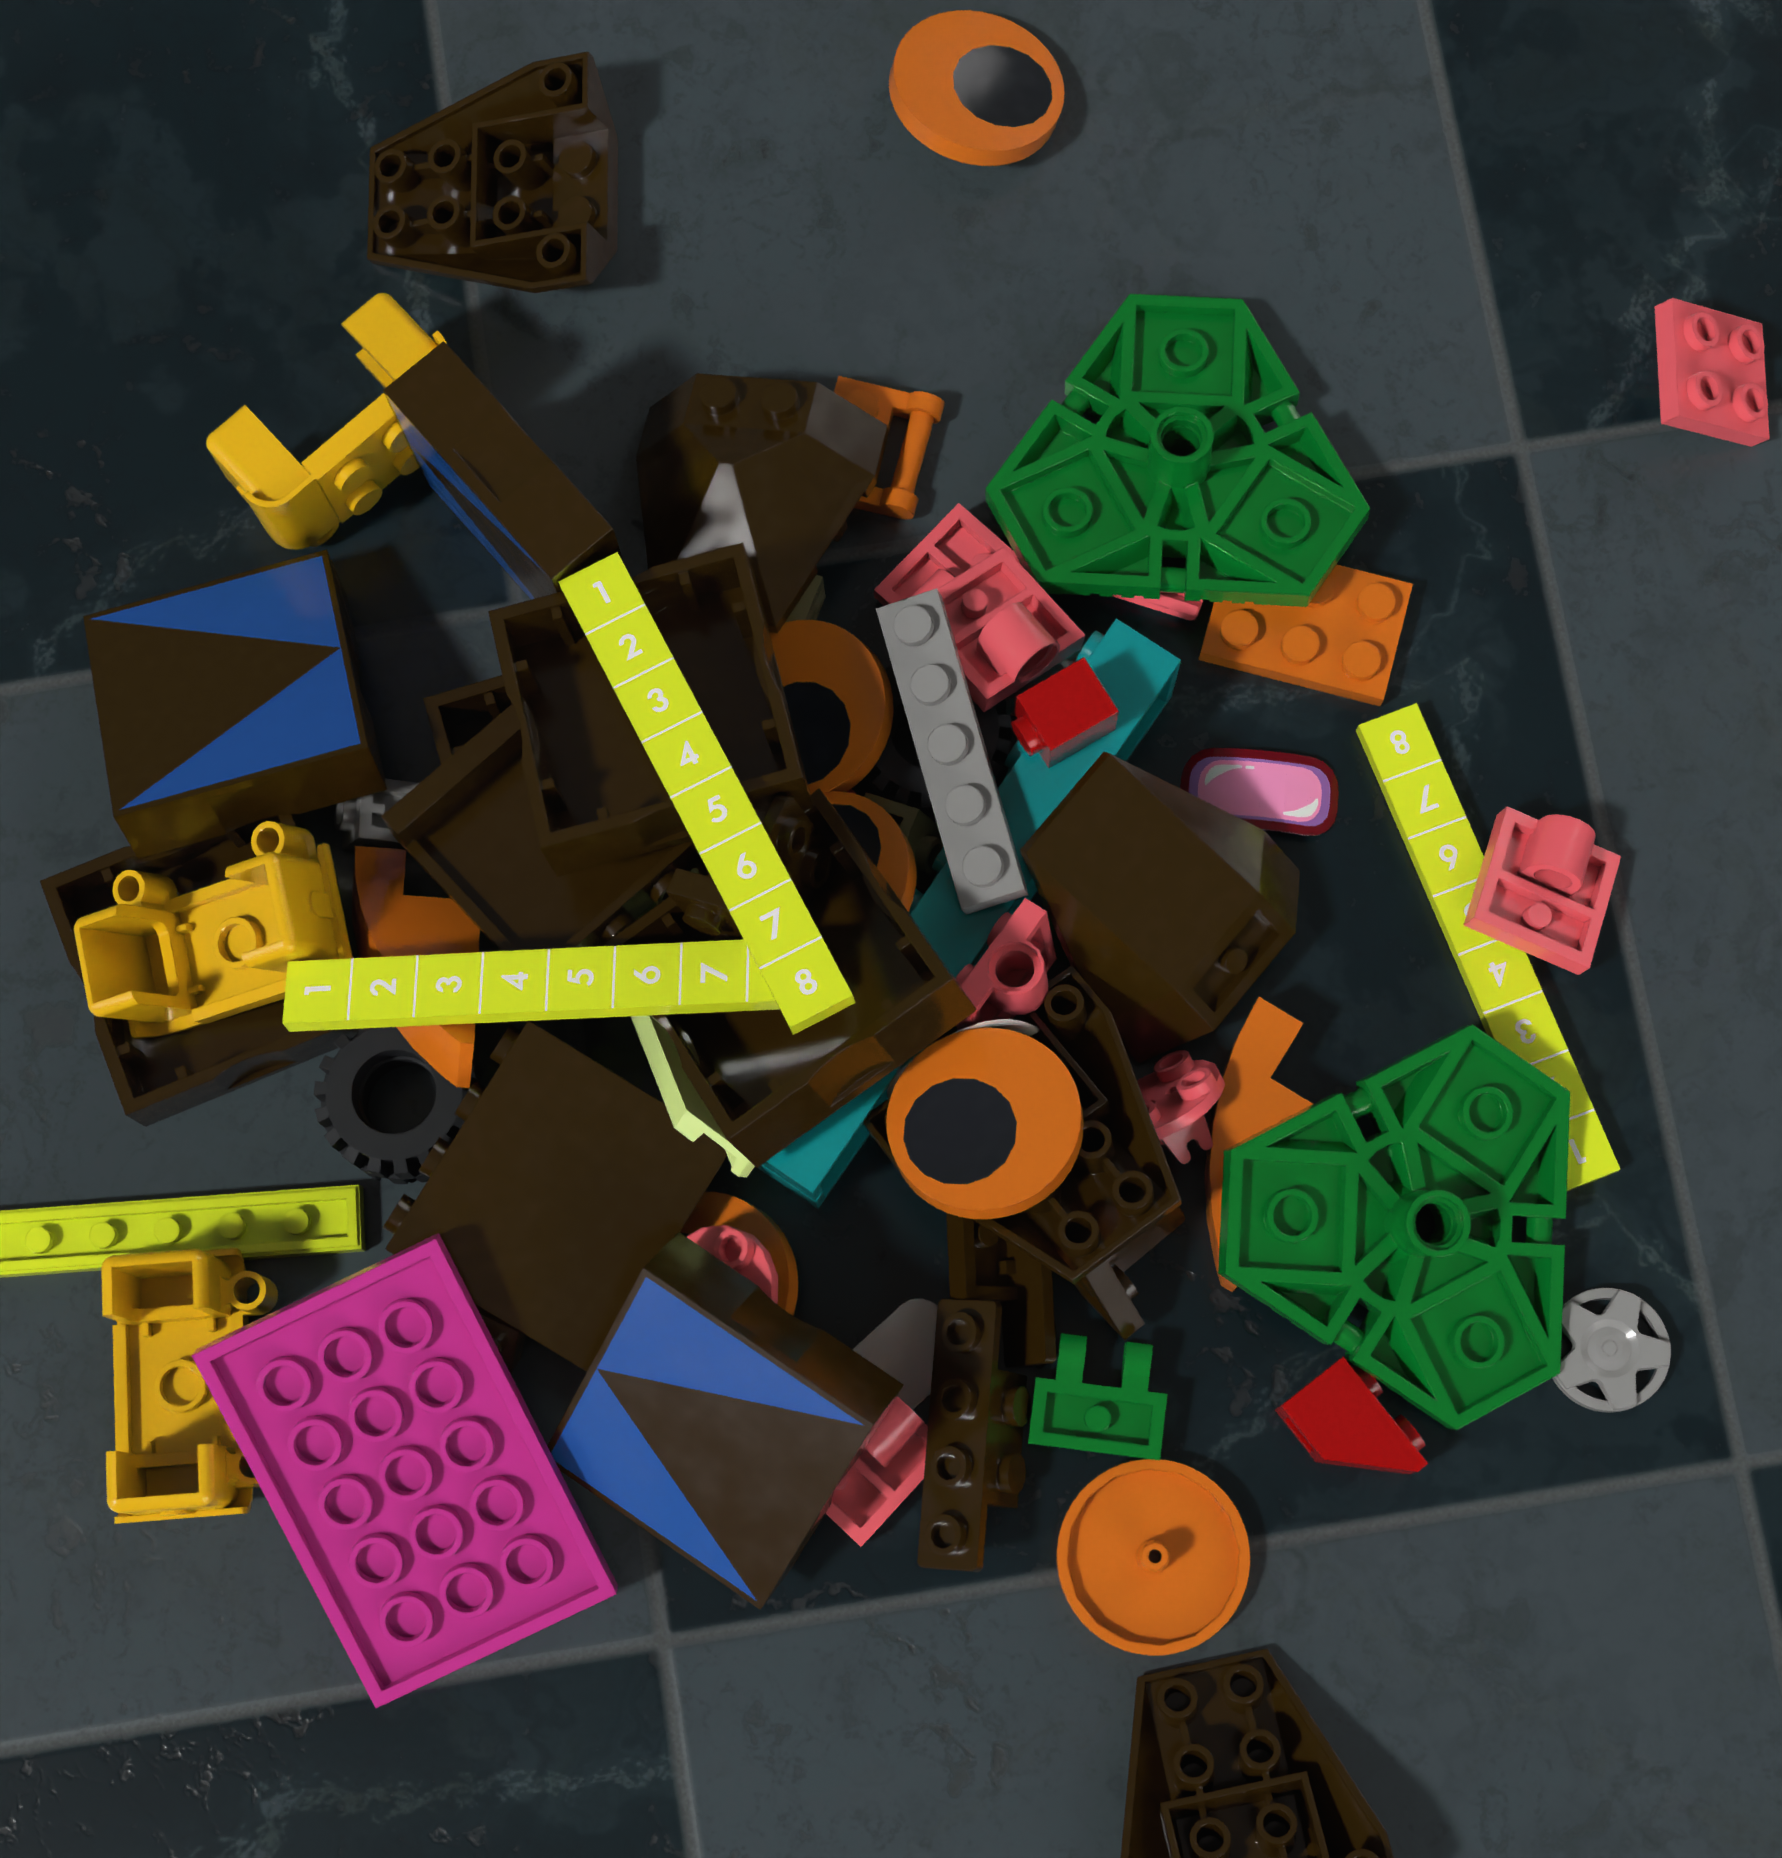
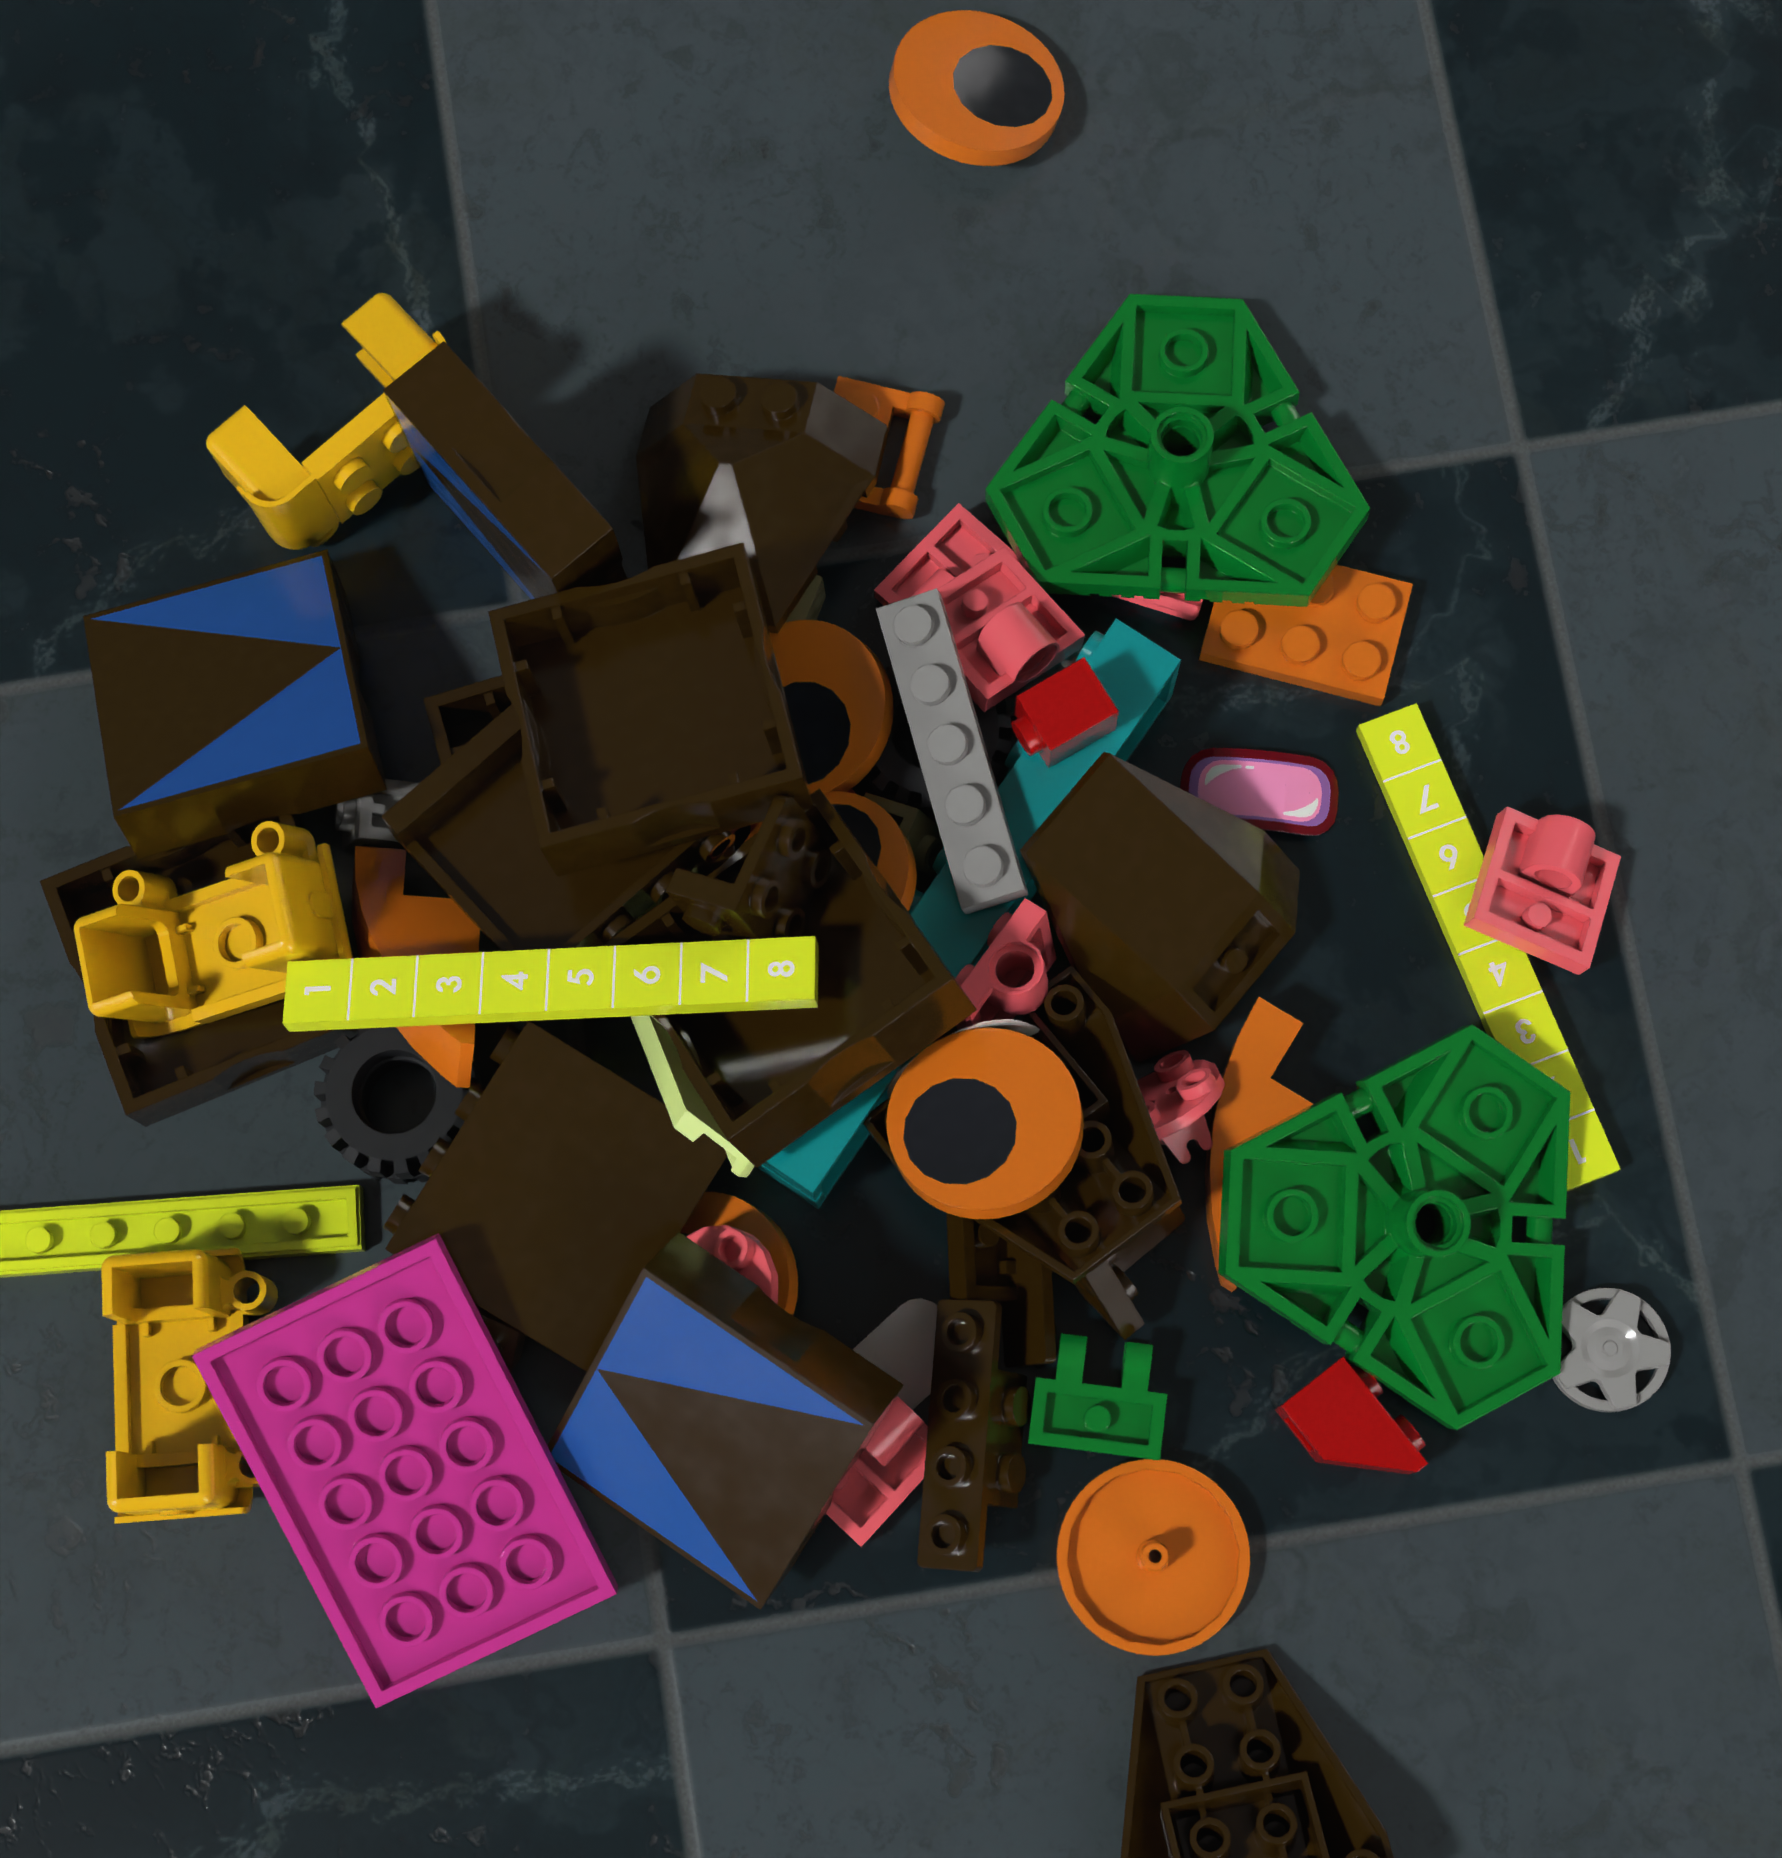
(503, 183): dark brown wedge -> none
(707, 795): neon yellow tile -> none
(1711, 372): coral plate -> none

